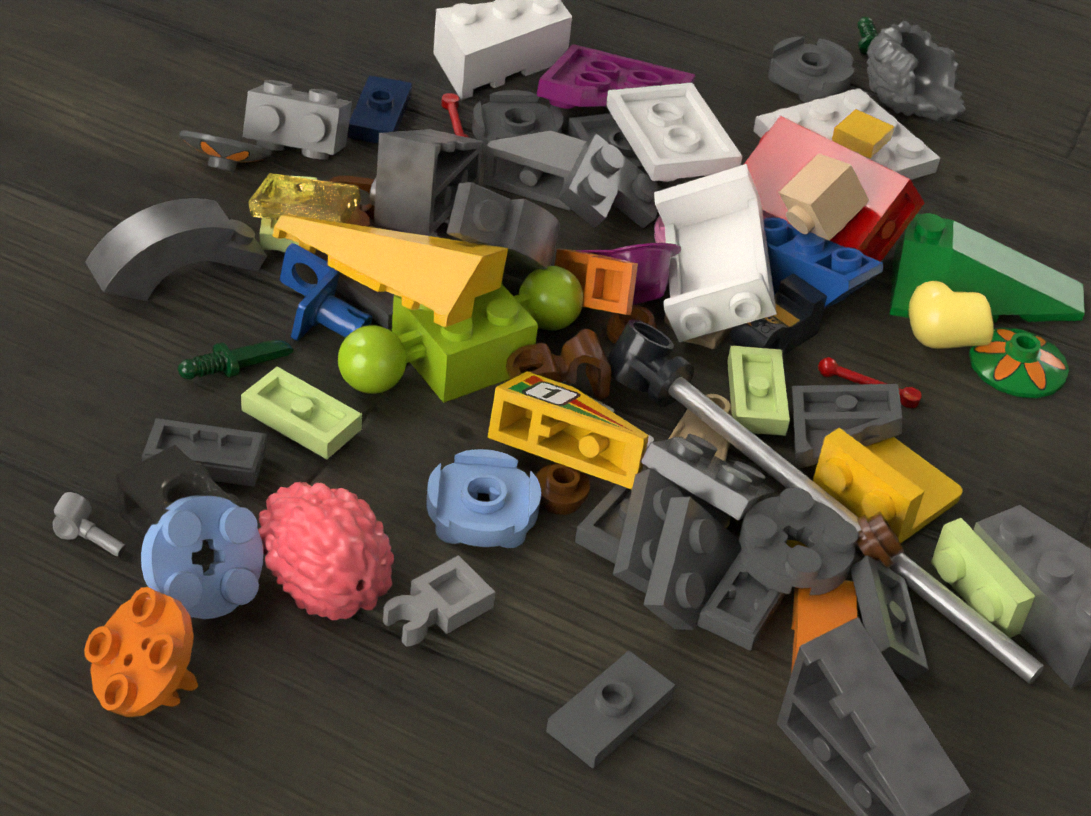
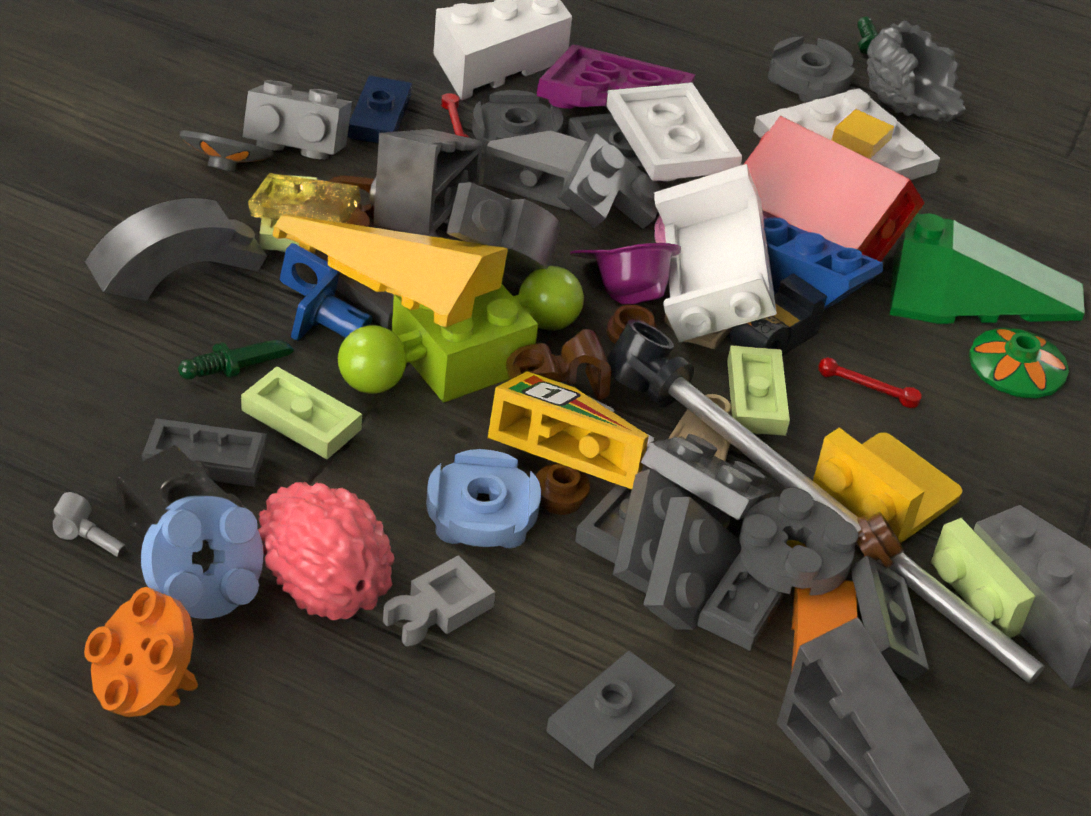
(605, 280): orange slope -> none
(823, 197): tan brick -> none
(862, 411): dark grey wing -> none
(950, 318): light yellow hair -> none

